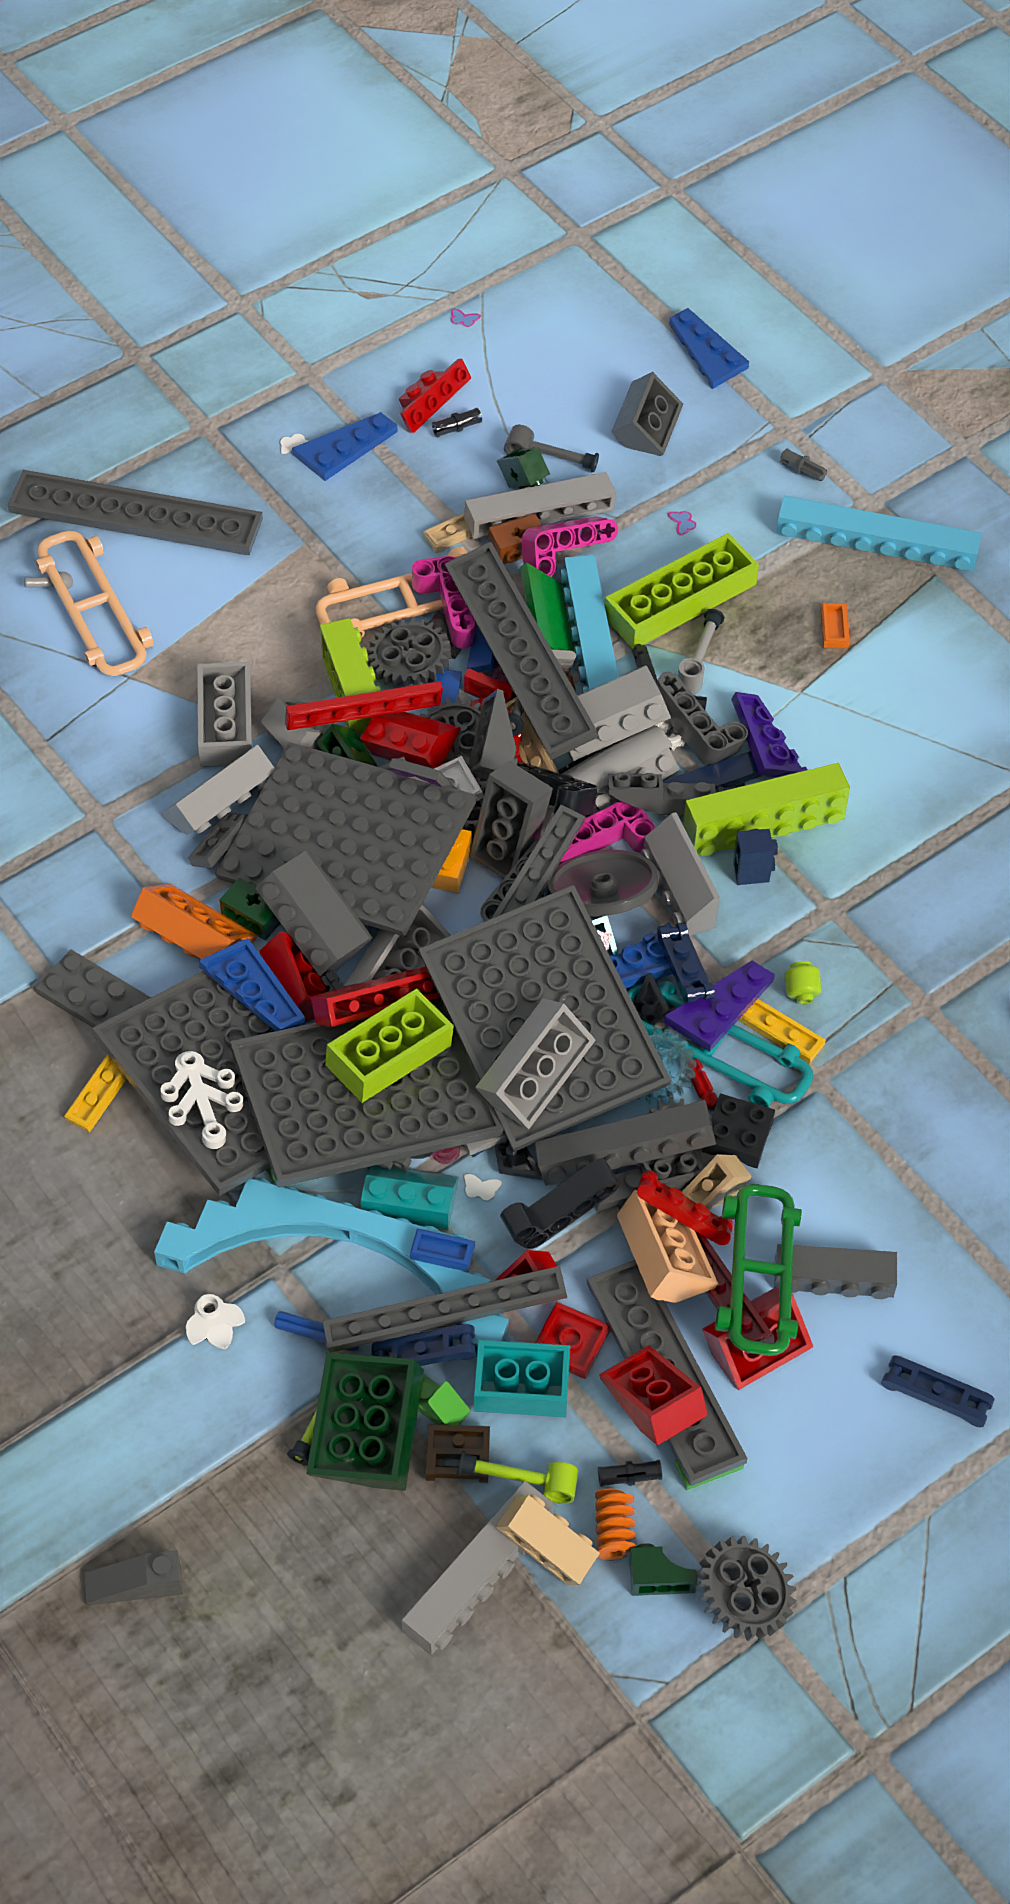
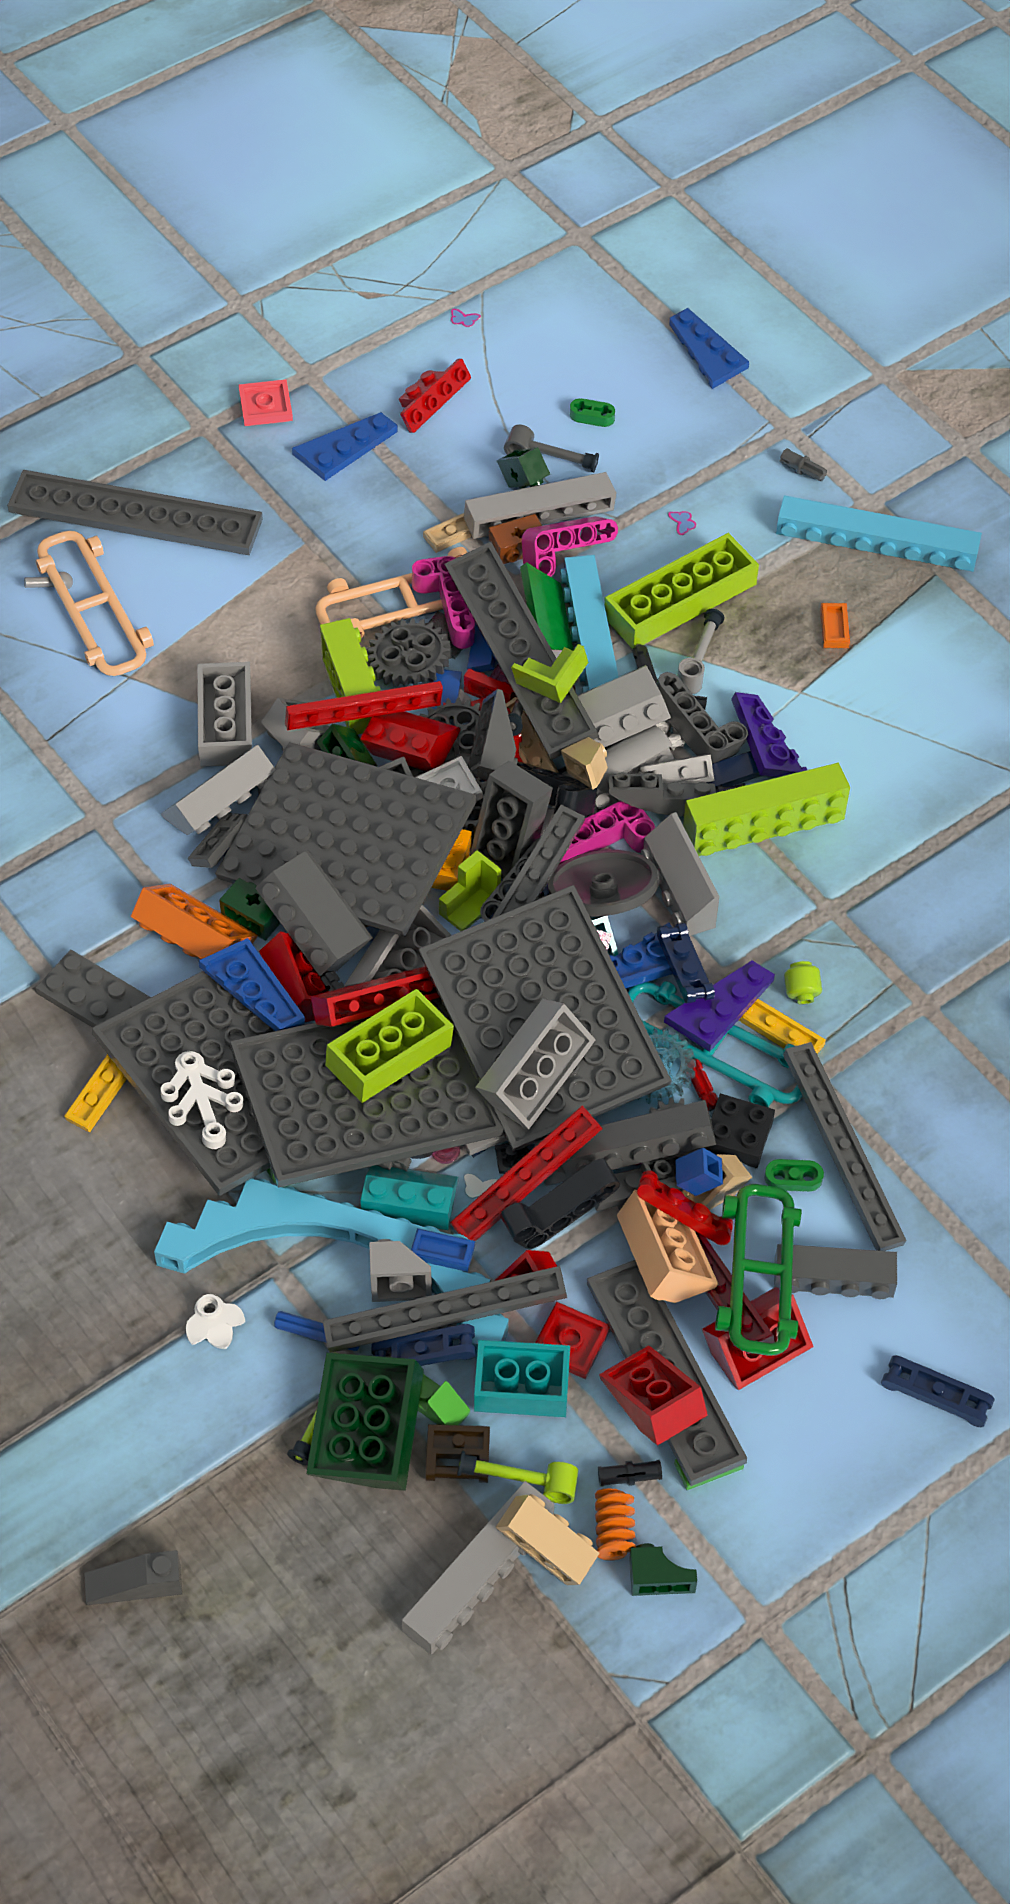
(265, 402): none -> coral plate
(288, 443): white sticker -> none
(397, 1272): none -> light grey slope
(419, 773): dark grey tile -> none
(456, 422): black pin -> none
(476, 882): none -> lime panel
(527, 1174): none -> red tile
(554, 680): none -> lime panel
(586, 761): none -> tan slope
(592, 412): none -> green beam
(647, 415): dark grey slope -> none
(651, 1002): black piece -> none
(683, 770): none -> light grey hinge
(699, 1171): none -> blue brick
(745, 1588): dark grey gear -> none
(754, 856): dark blue brick -> none
(793, 1173): none -> green plate
(844, 1147): none -> dark grey plate

